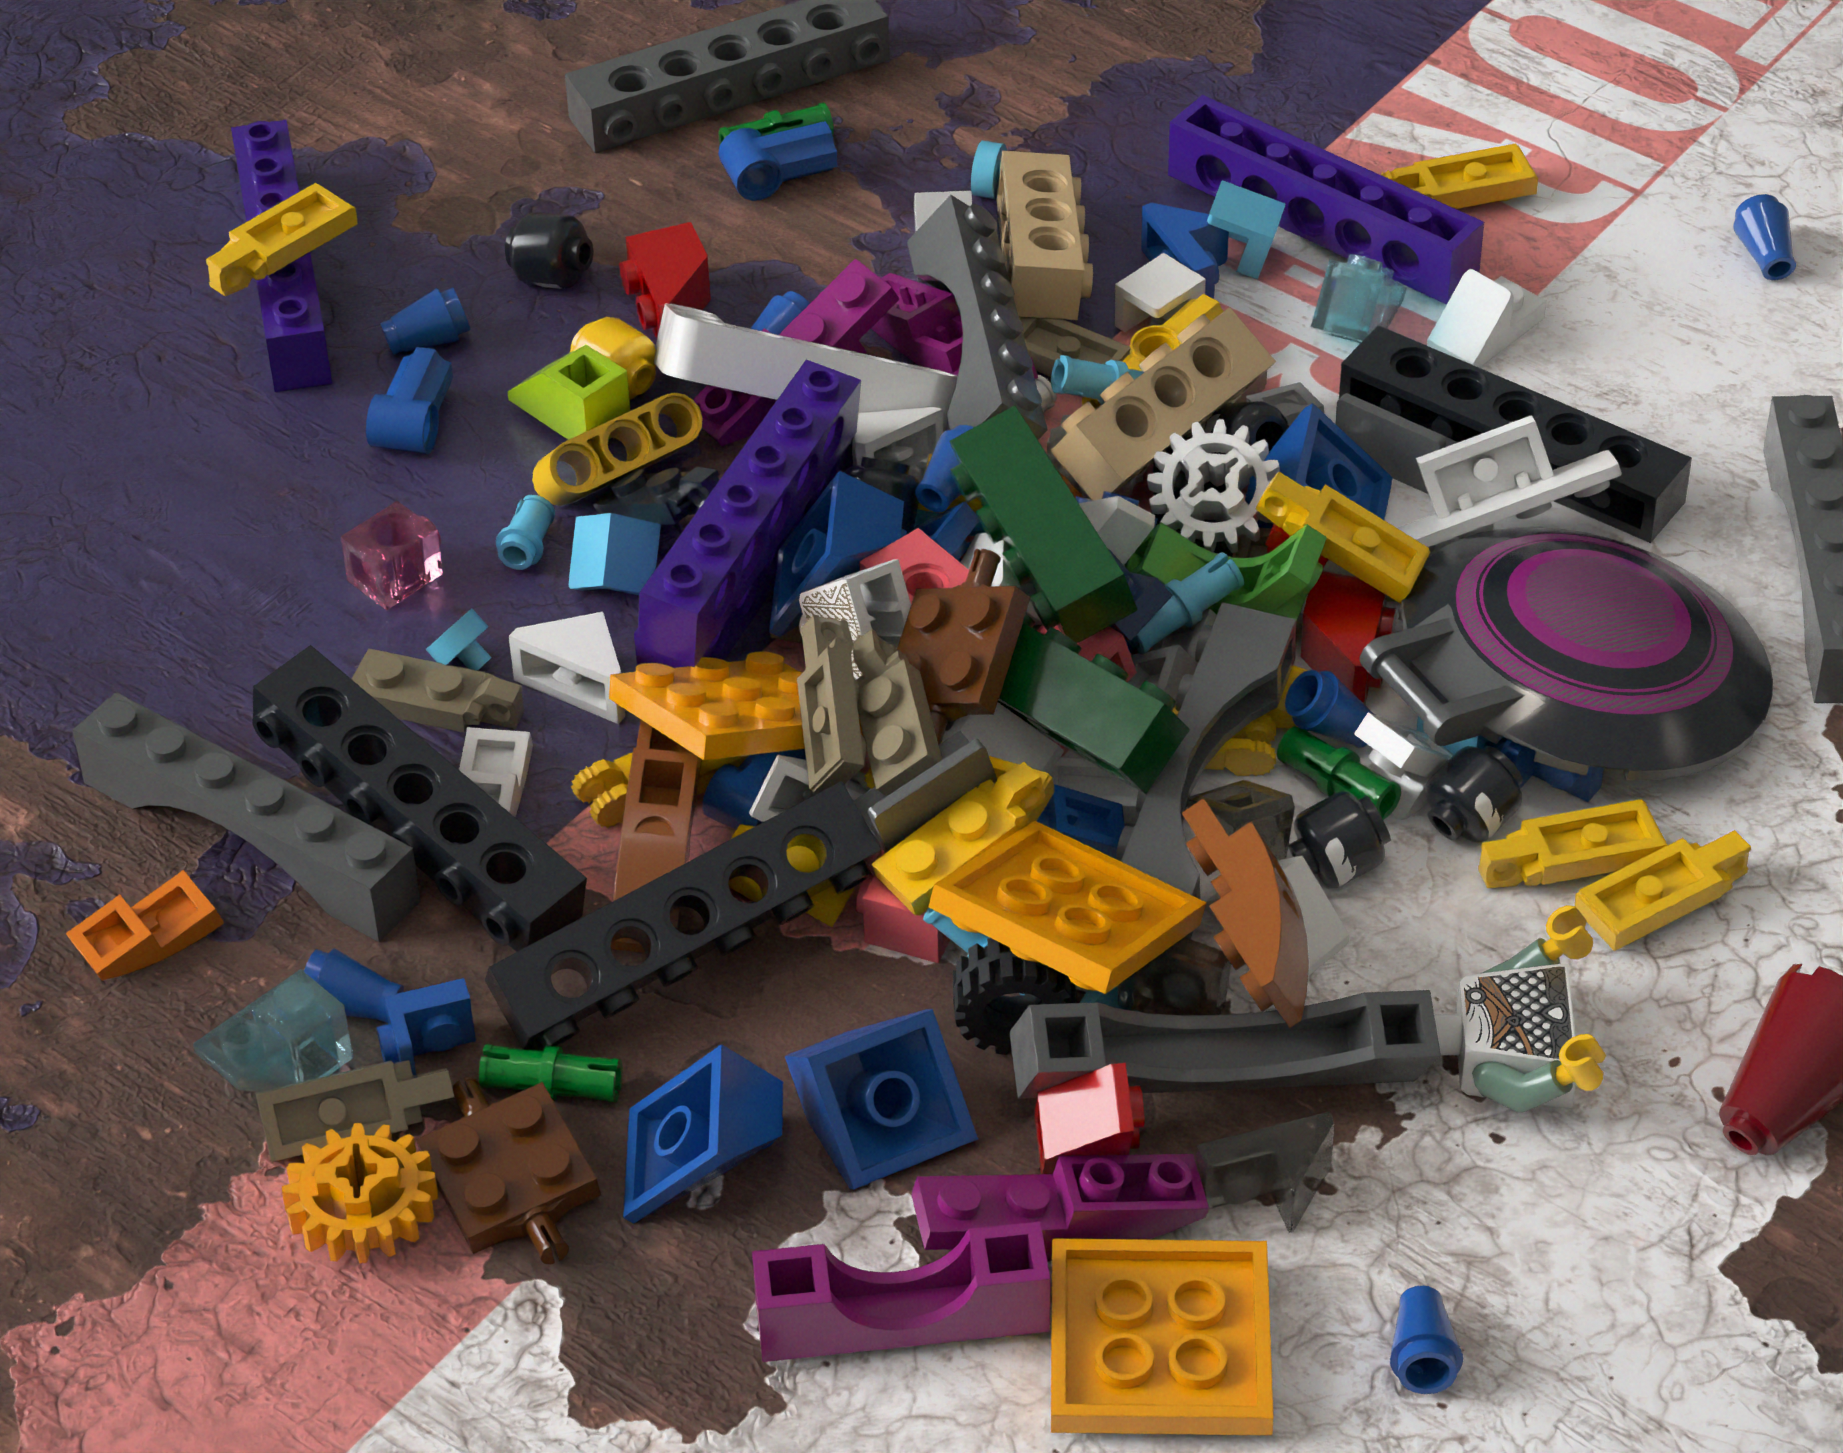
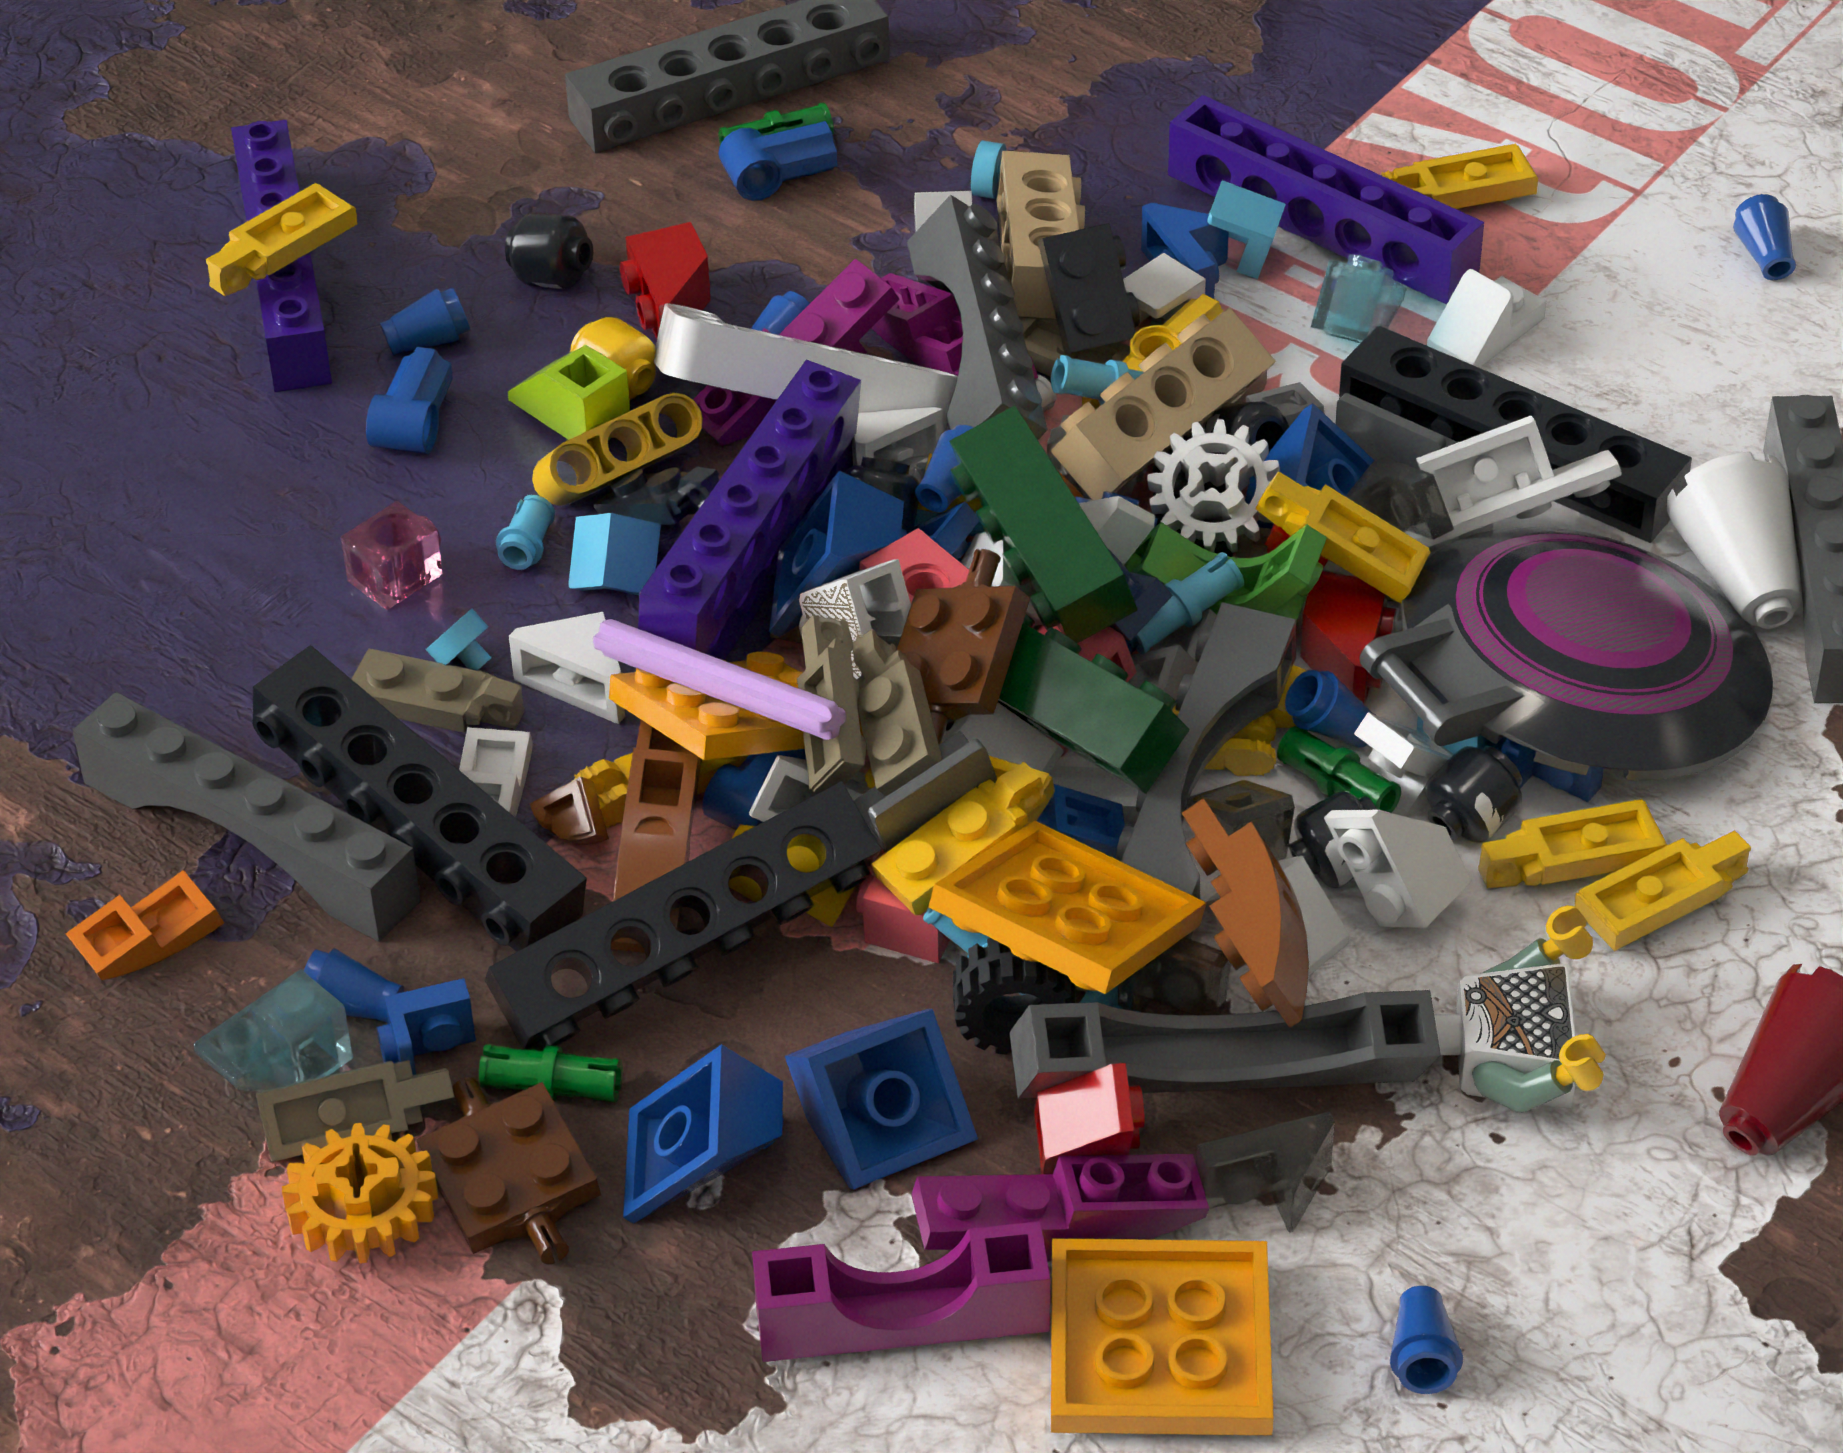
(572, 813): none -> dark orange tile
(720, 679): none -> lavender axle
(1089, 288): none -> black bracket
(1400, 865): none -> white slope
(1403, 498): none -> clear smoke slope
(1743, 534): none -> white cone

